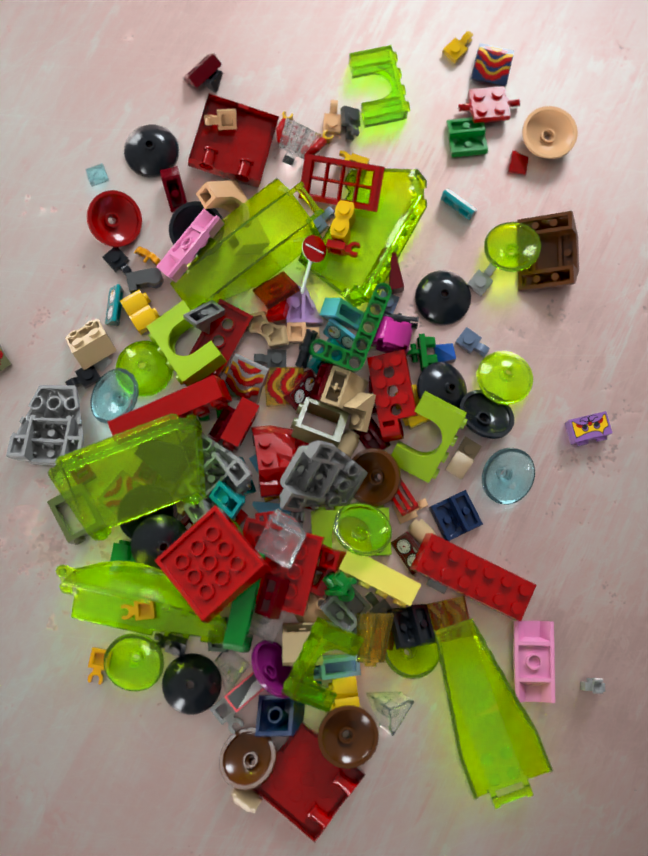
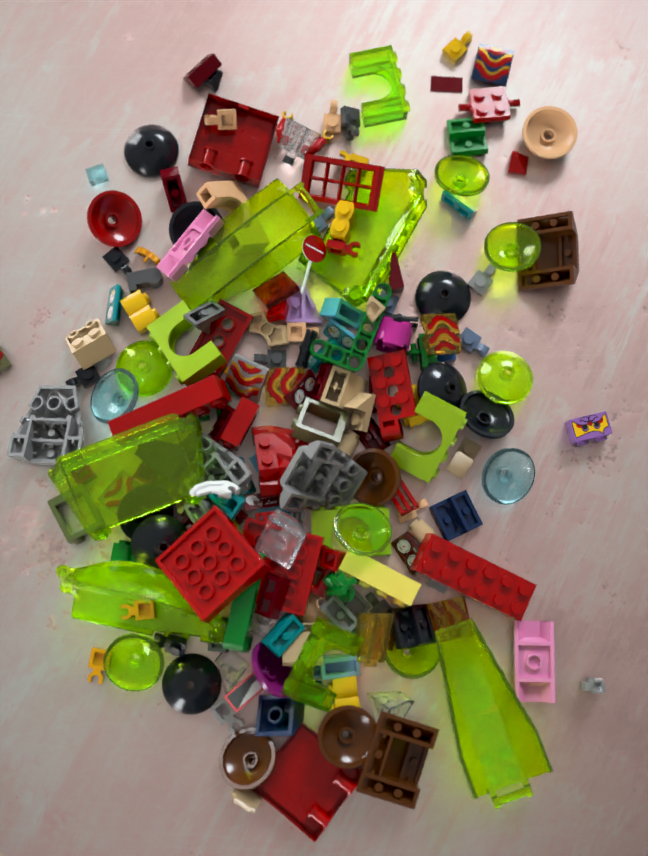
(222, 488): none -> white piece
(255, 501): none -> dark red sticker
(283, 634): none -> teal slope
(374, 308): none -> tan tile
(396, 759): none -> reddish brown slope
(441, 334): none -> slope
(446, 84): none -> dark red sticker
(461, 175): none -> clear neon green dish

